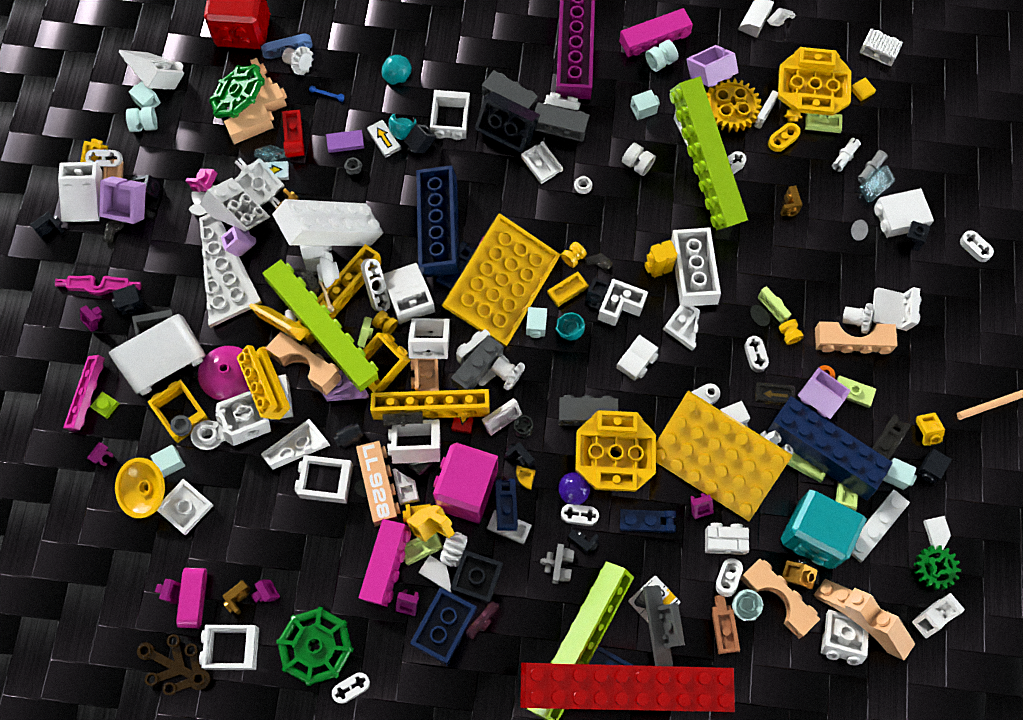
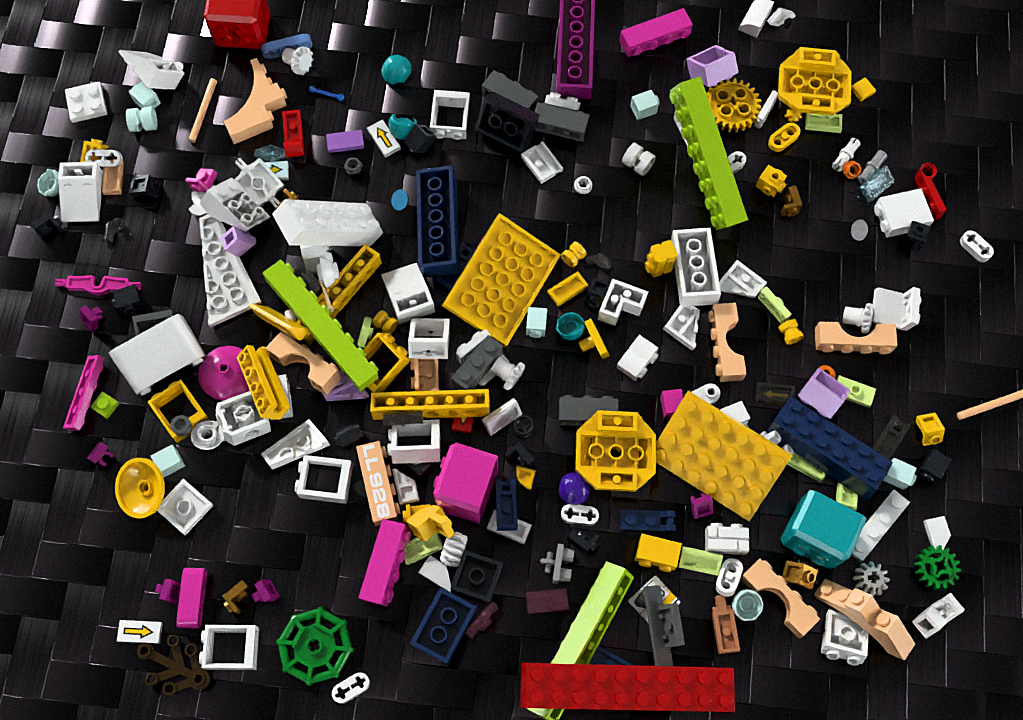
(48, 183): none -> light aqua hair
(86, 102): none -> white plate
(122, 199): lavender piece -> none
(139, 632): none -> white tile
(202, 111): none -> light nougat bar
(237, 91): green plate -> none
(376, 270): white beam -> none
(399, 199): none -> dark azure sticker
(407, 603): magenta tile -> none
(547, 601): none -> clear pink plate
(593, 340): none -> yellow tile
(658, 553): none -> yellow brick
(660, 56): light aqua wheel -> none
(670, 401): none -> dark pink brick
(700, 561): none -> yellowish green plate
(730, 364): none -> light nougat arch
(741, 281): none -> white wing
(752, 355): white beam -> none
(760, 315): pearl dark grey sticker -> none
(771, 181): none -> yellow brick
(856, 169): none -> orange plate
(878, 575): none -> white gear
(881, 47): white brick -> none
(930, 193): none -> red plate

